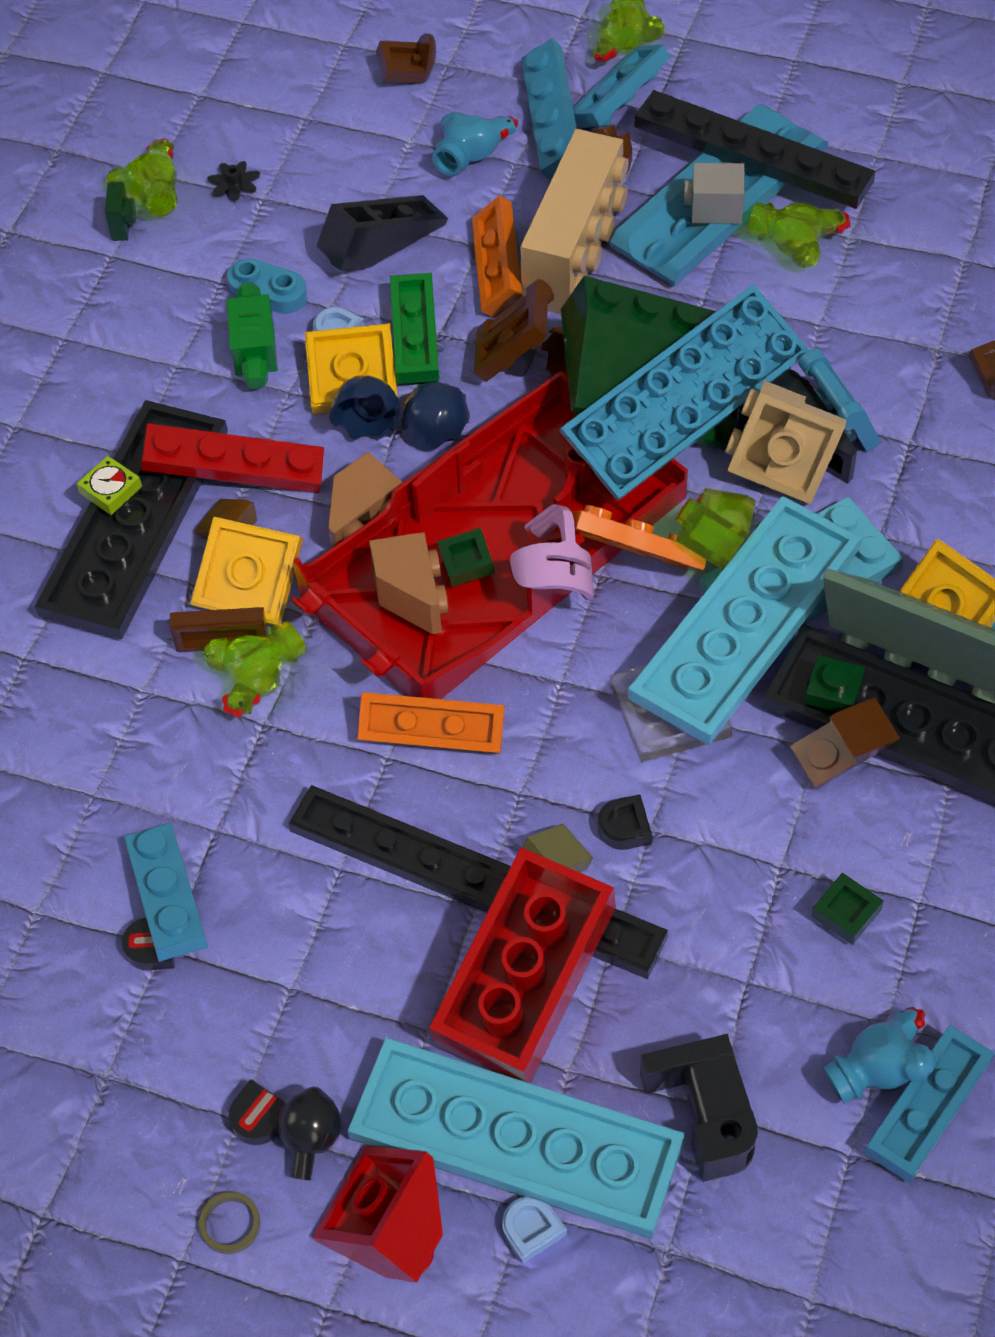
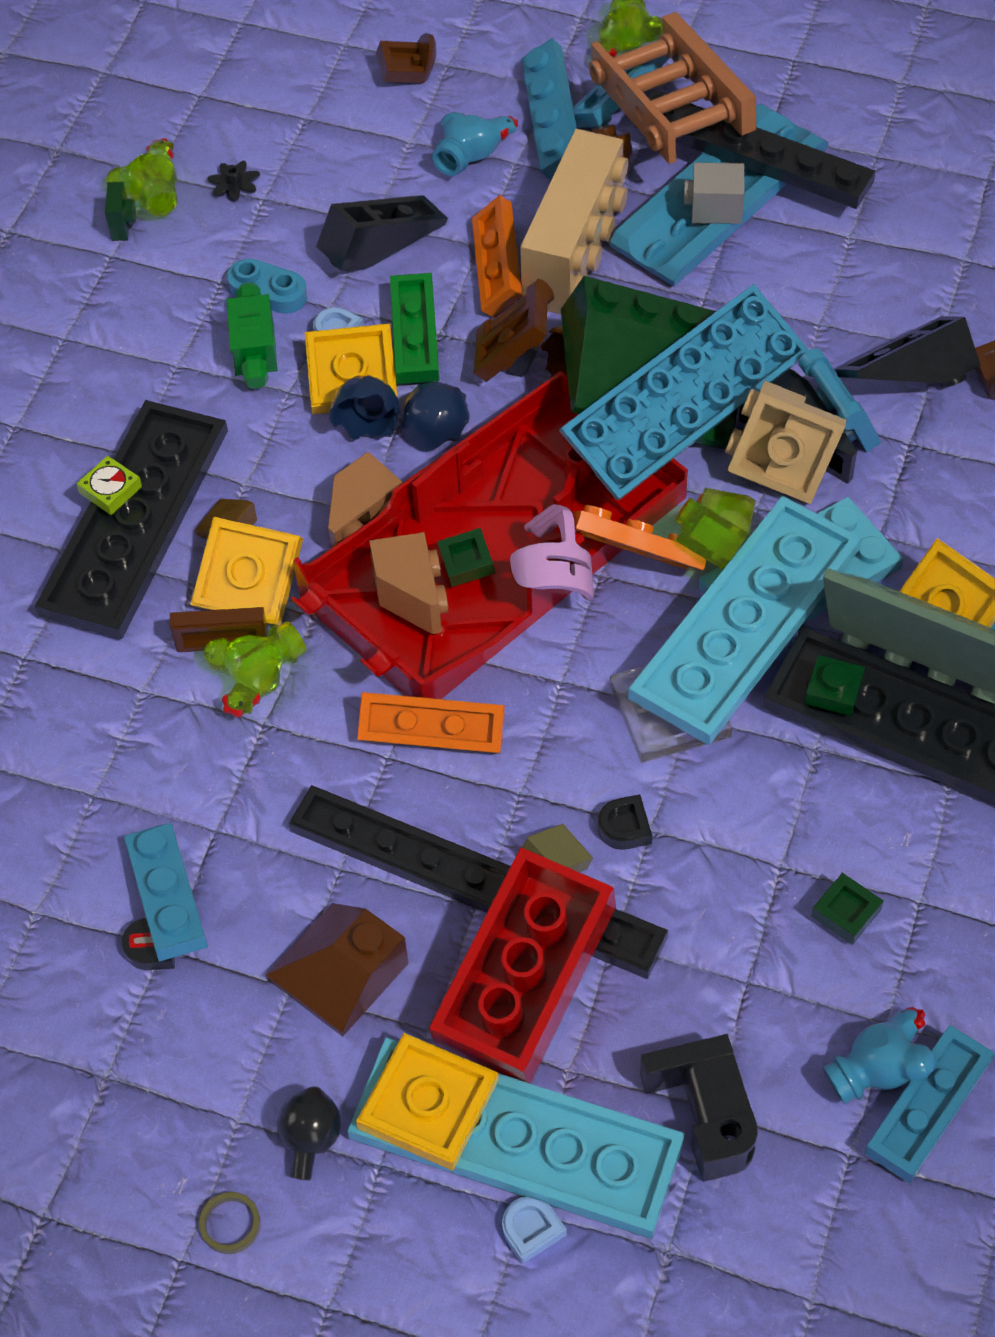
(232, 458): red plate -> none
(255, 1114): black tile -> none
(341, 965): none -> reddish brown slope
(386, 1213): red slope -> none
(427, 1101): none -> yellow tile
(692, 60): none -> nougat fence
(797, 228): clear neon green animal -> none
(845, 742): reddish brown slope -> none
(931, 353): none -> black slope

